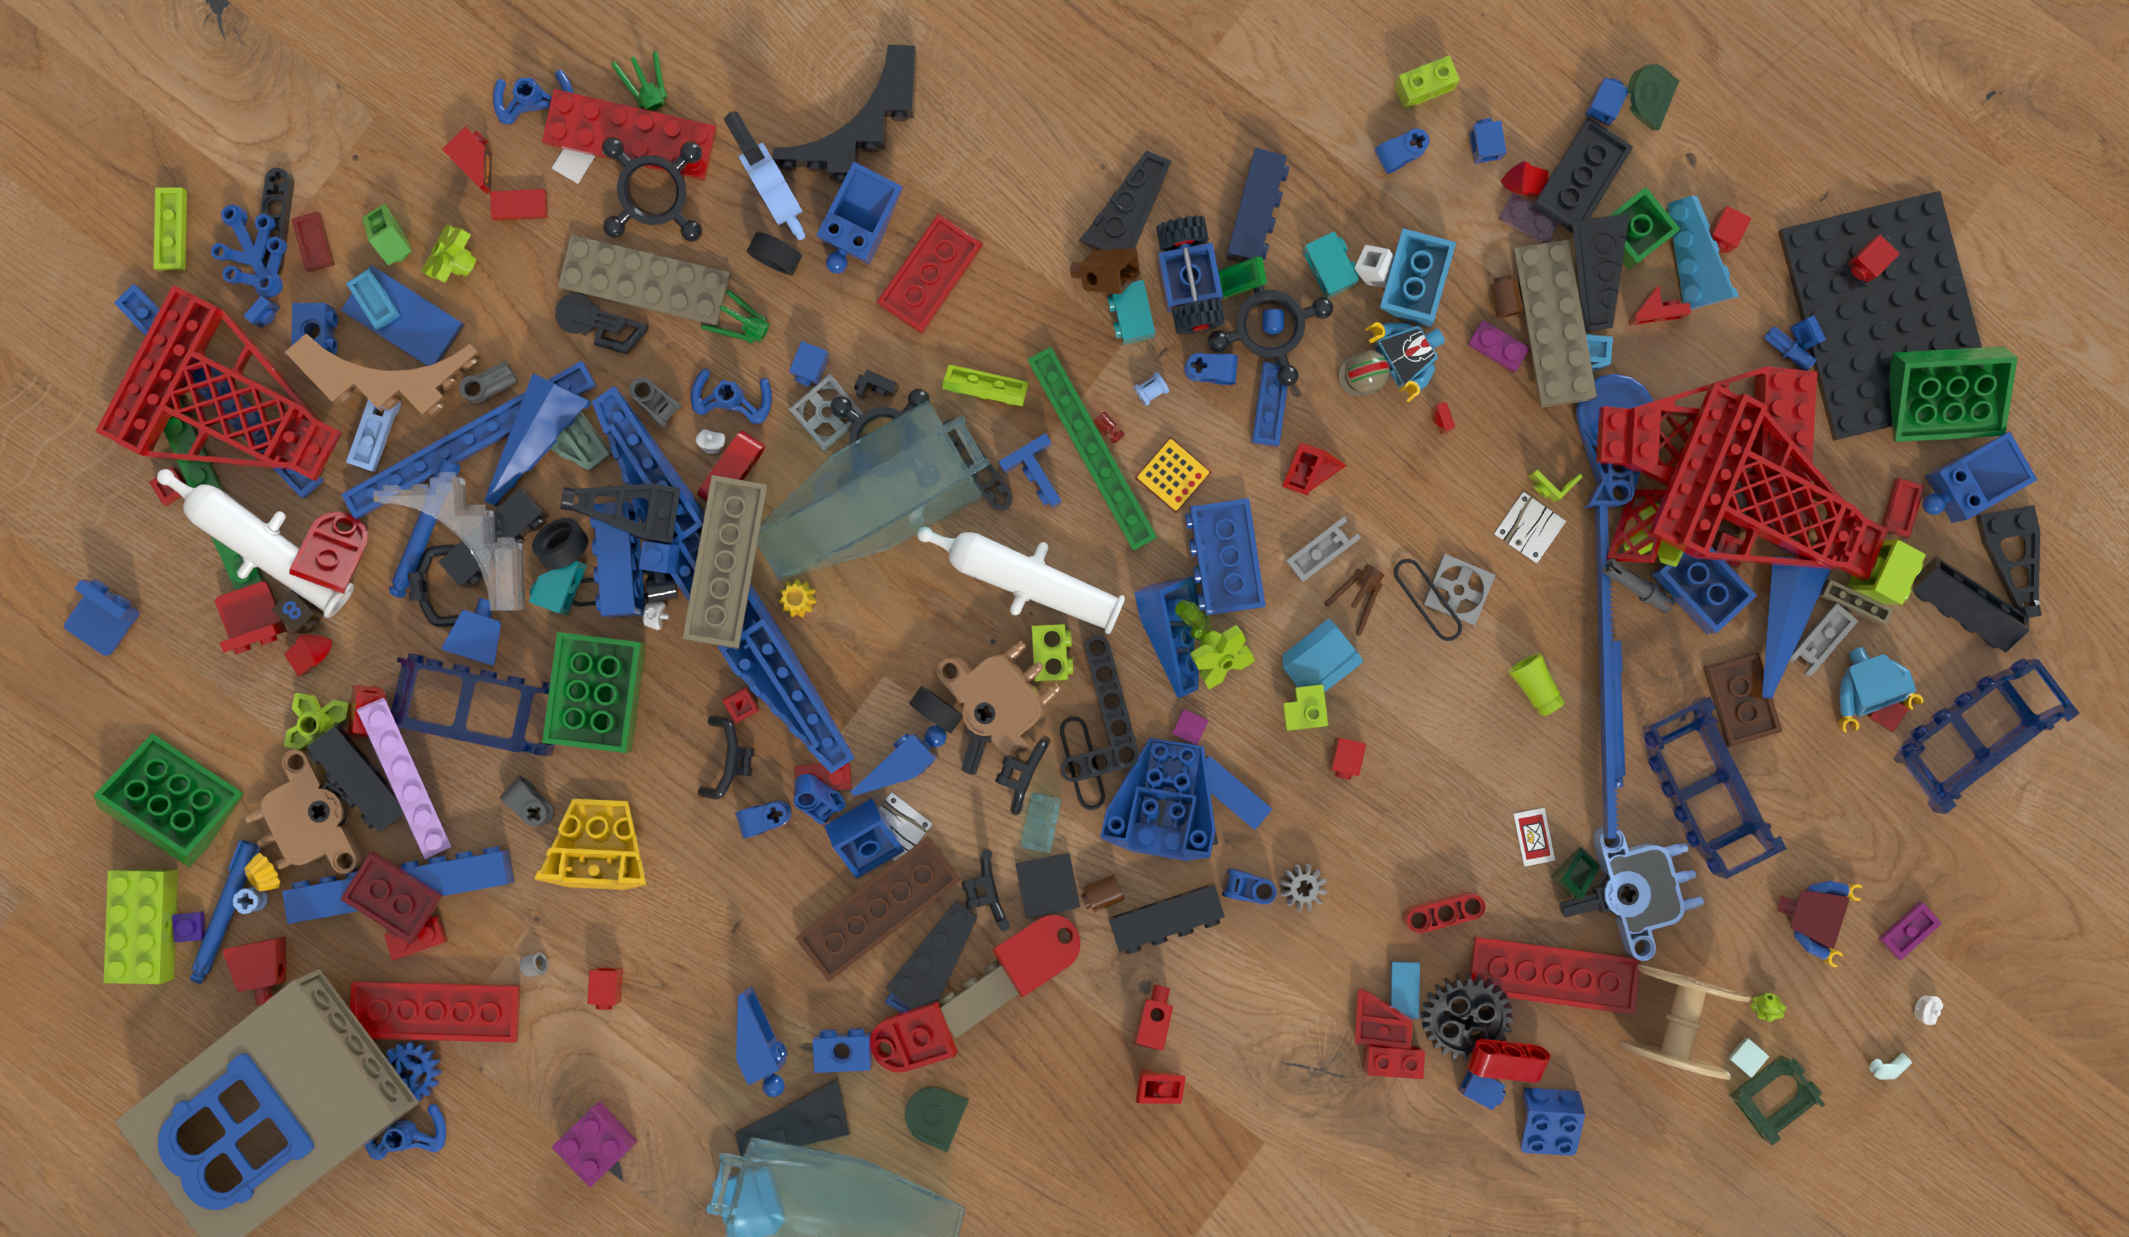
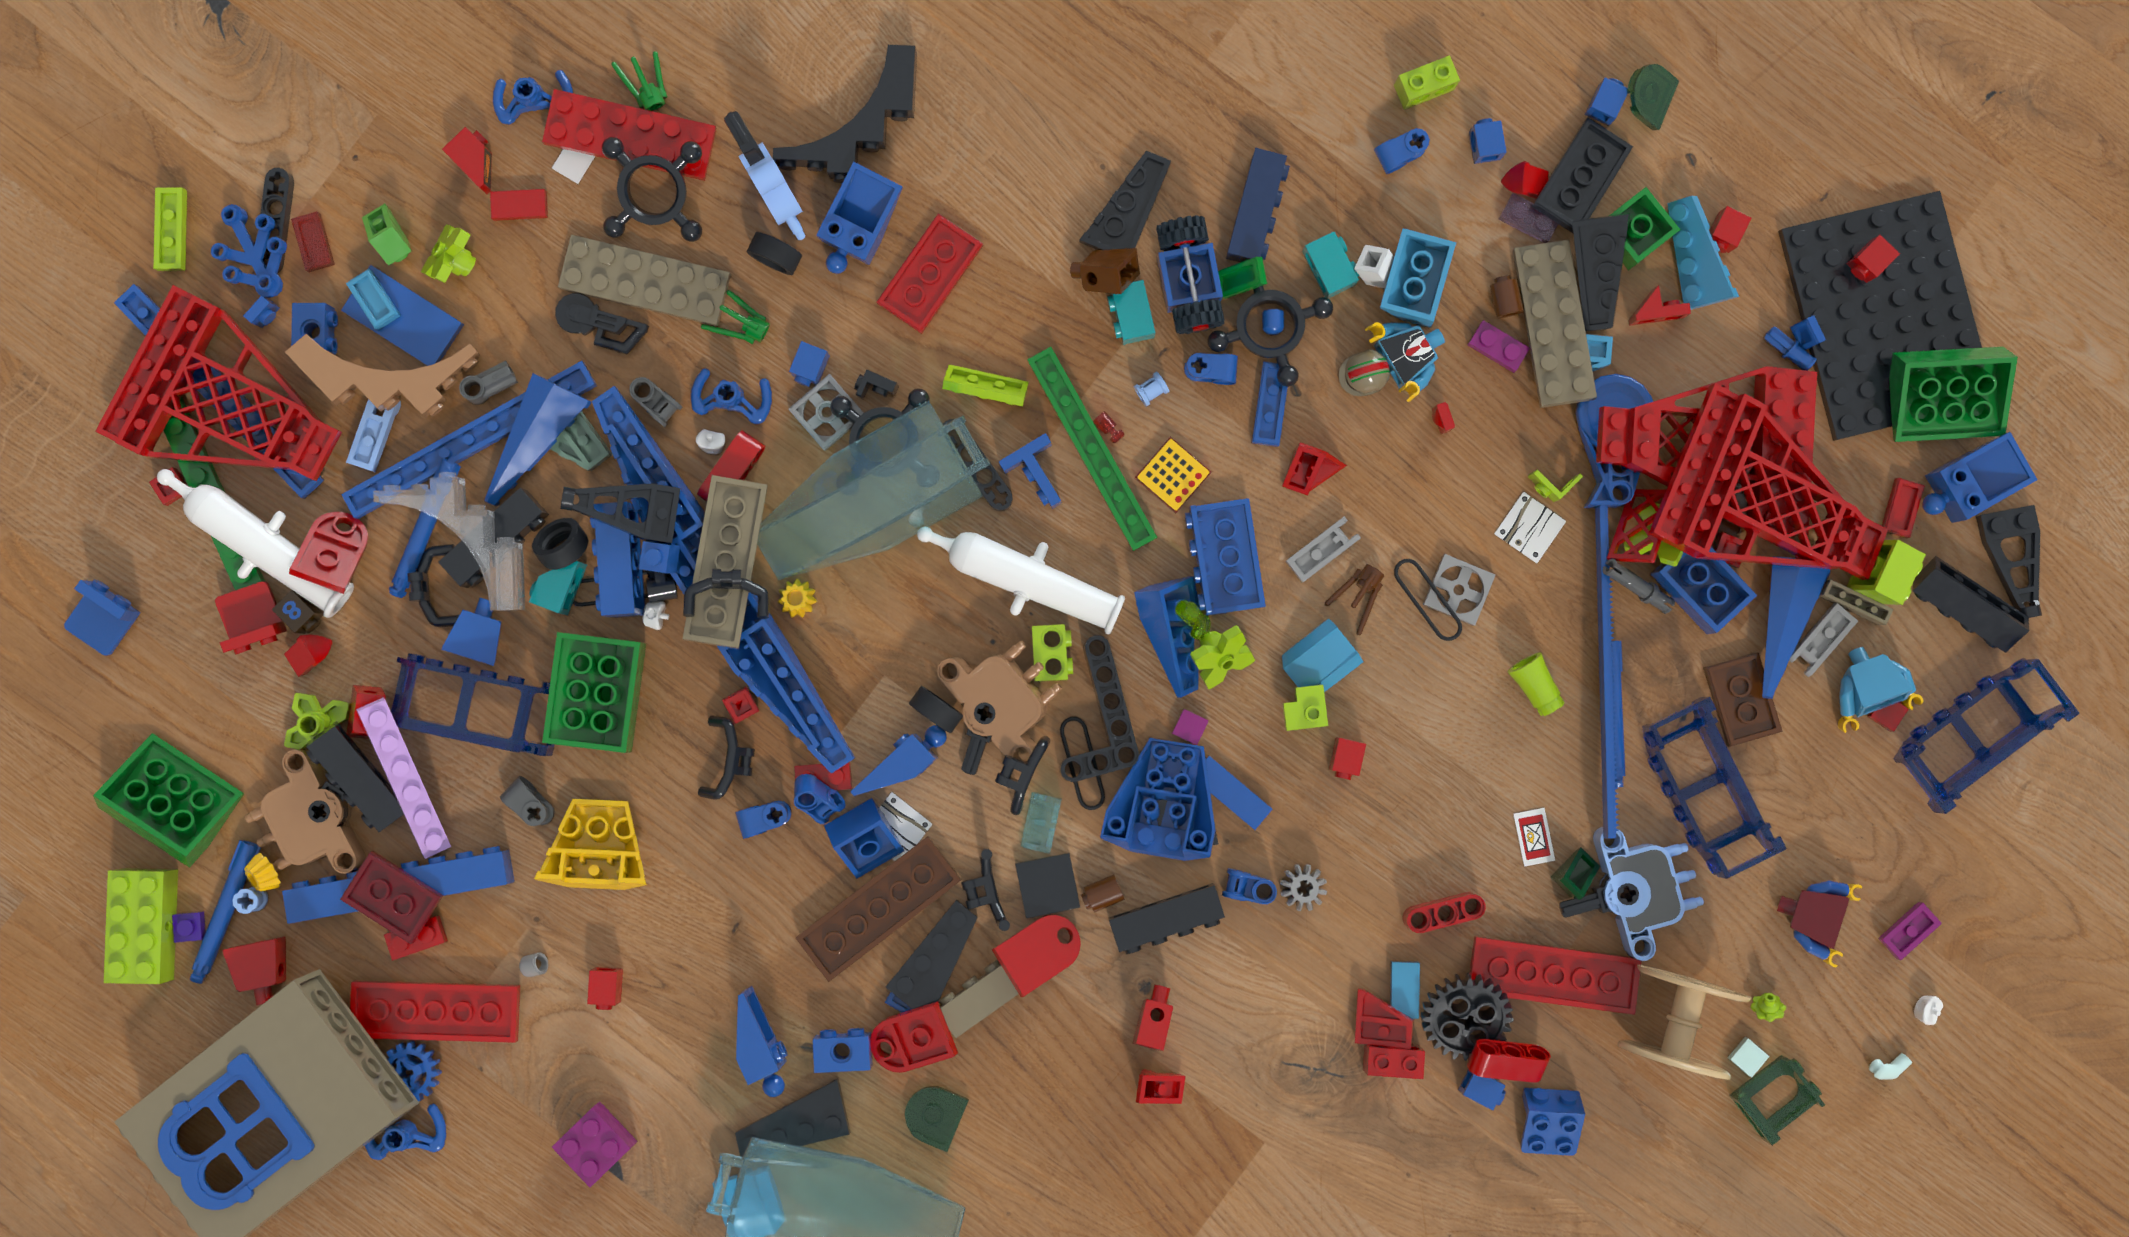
(726, 580): none -> black piece

